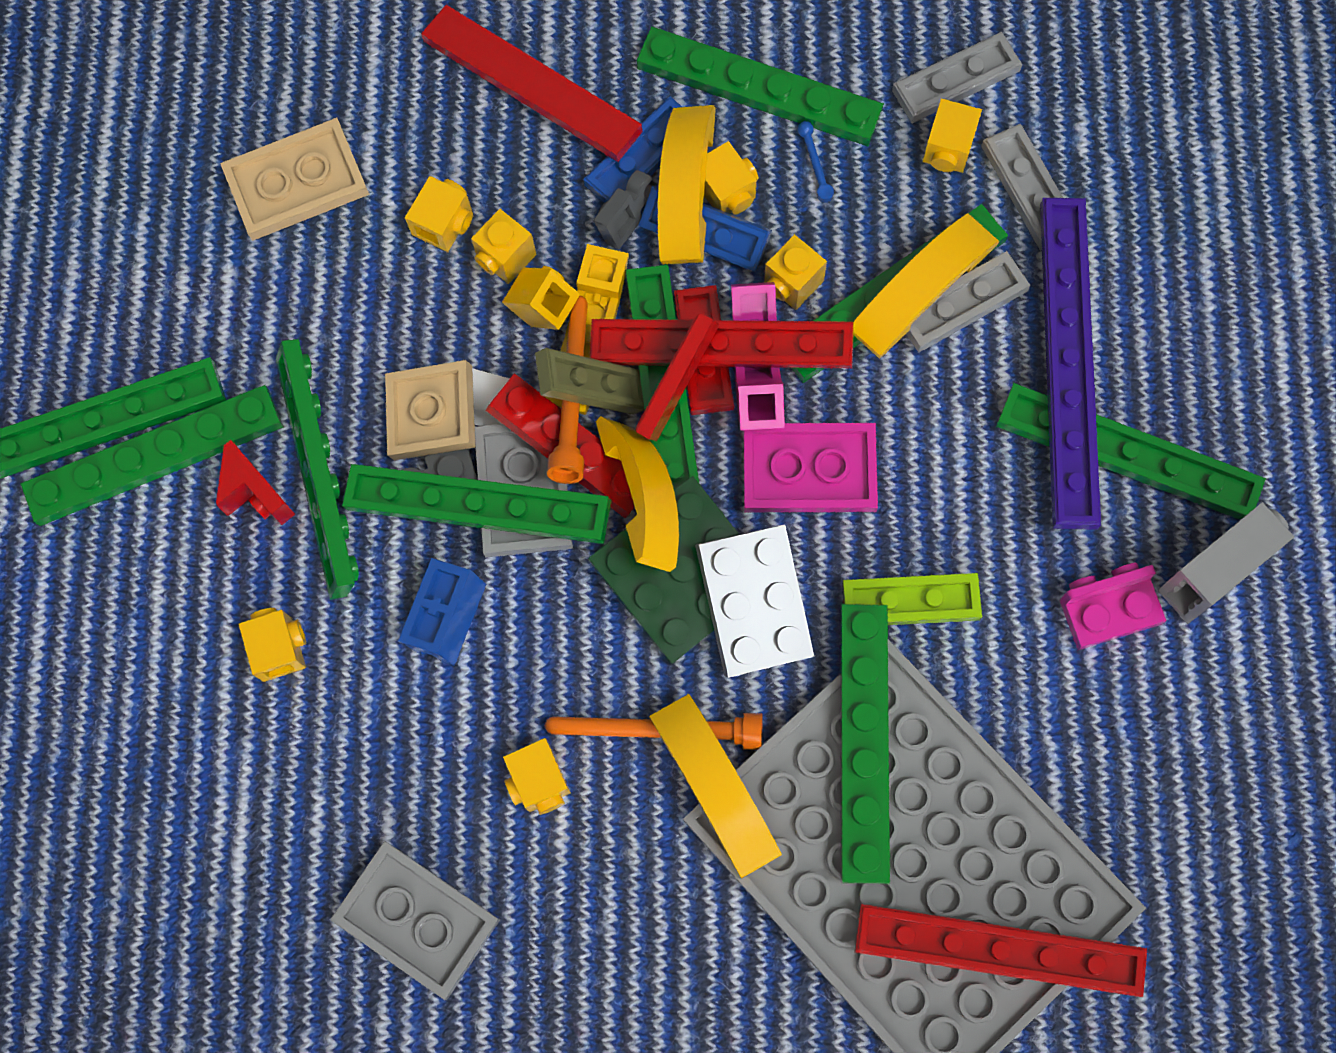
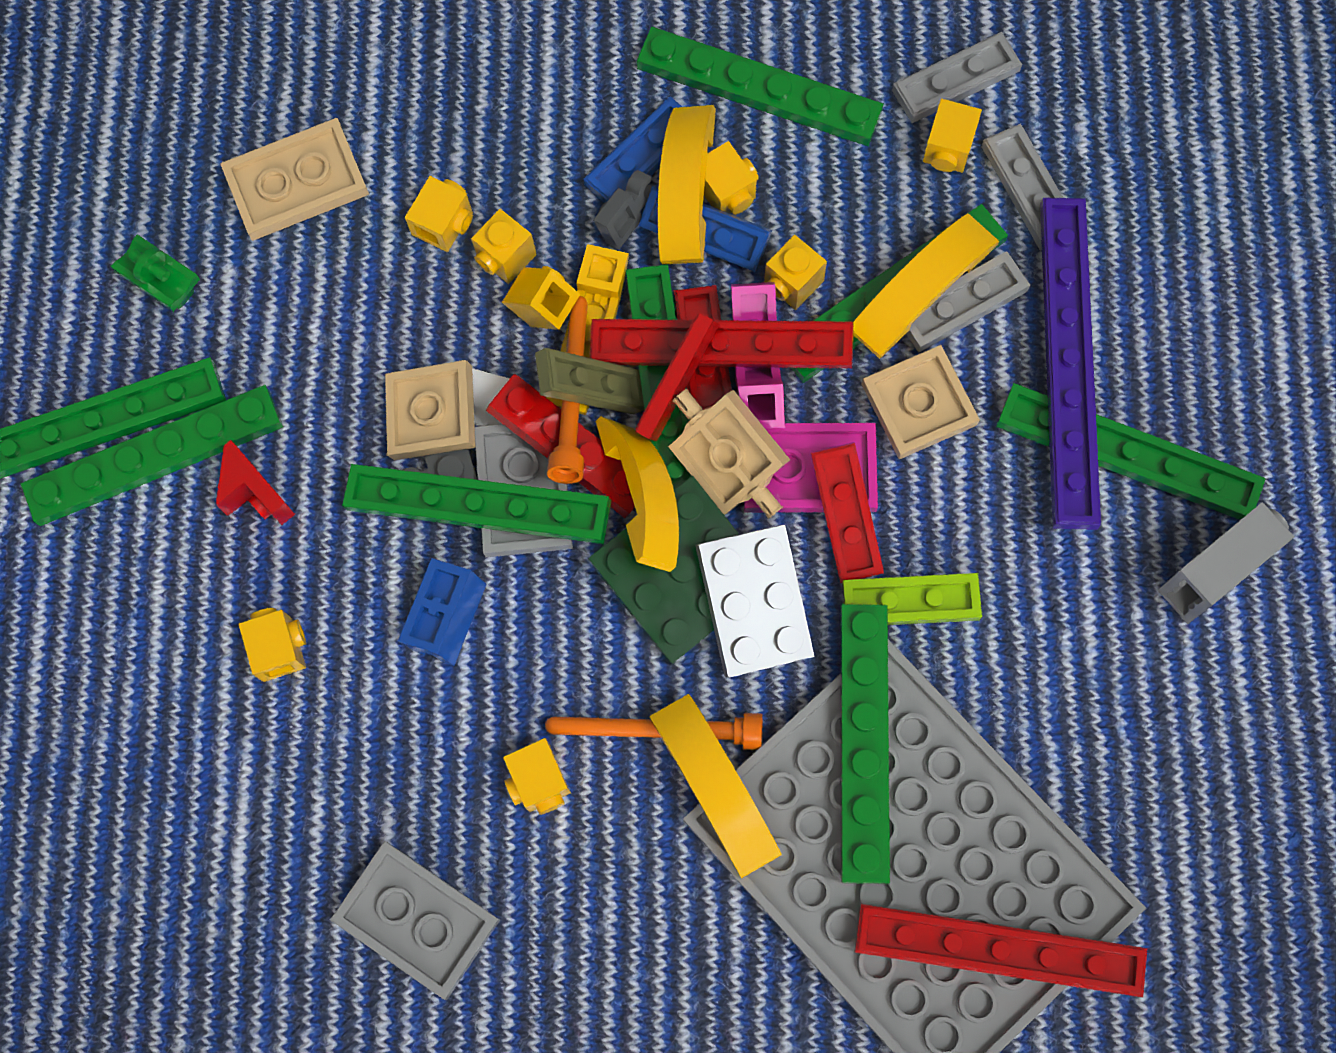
(156, 273): none -> green hips
(320, 486): green plate -> none
(532, 83): red tile -> none
(728, 452): none -> tan plate
(825, 191): blue hinge -> none
(847, 512): none -> red tile
(920, 402): none -> tan plate
(1112, 606): dark pink bracket -> none

